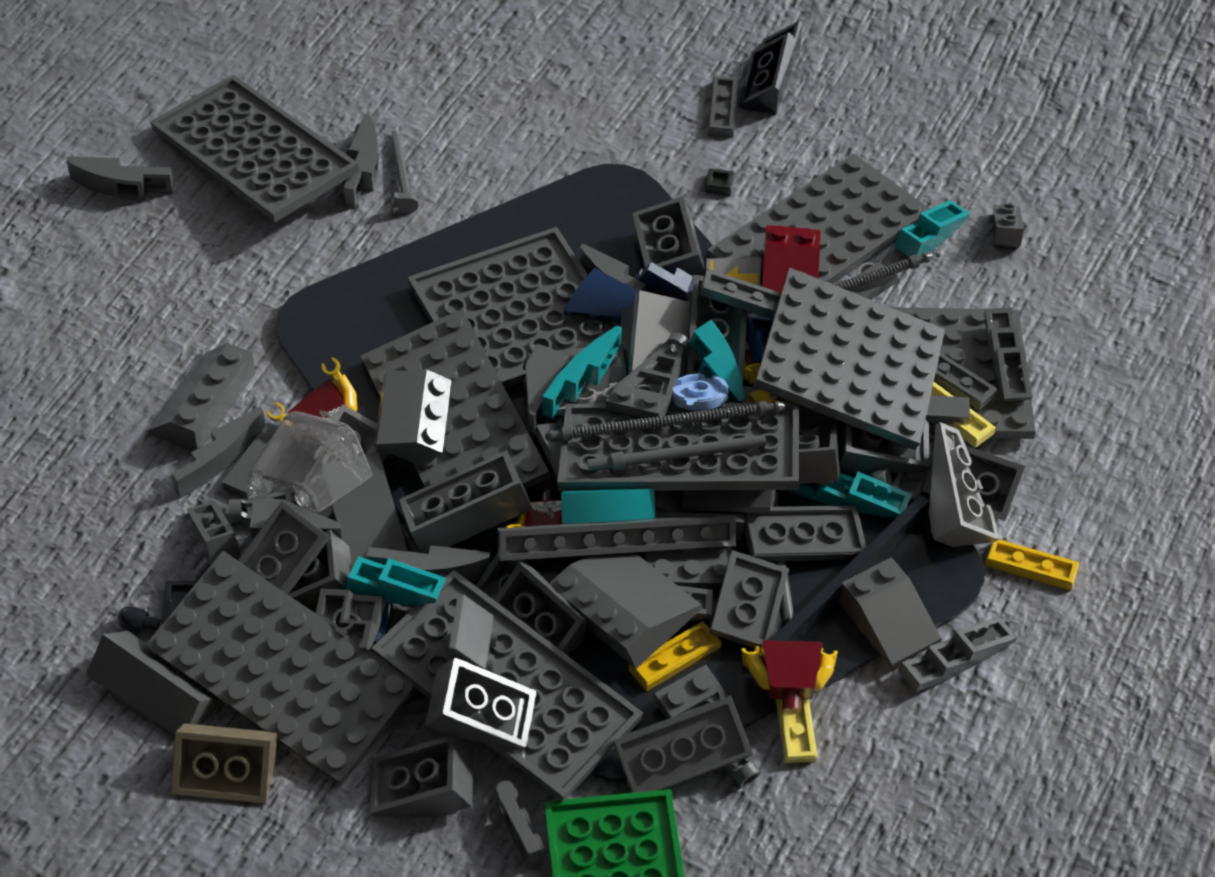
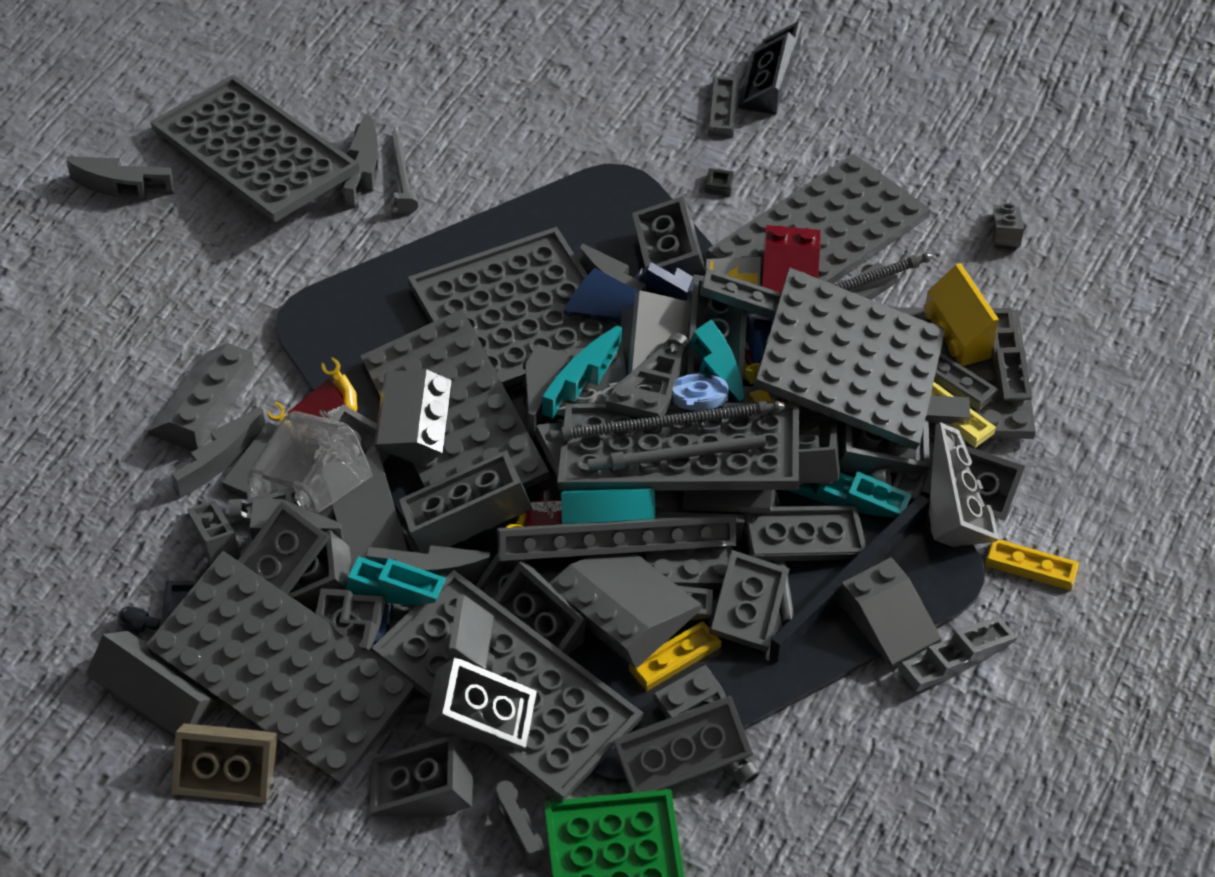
(790, 670): dark red torso -> none
(797, 734): light yellow tile -> none
(931, 228): teal slope -> none
(964, 314): none -> yellow slope

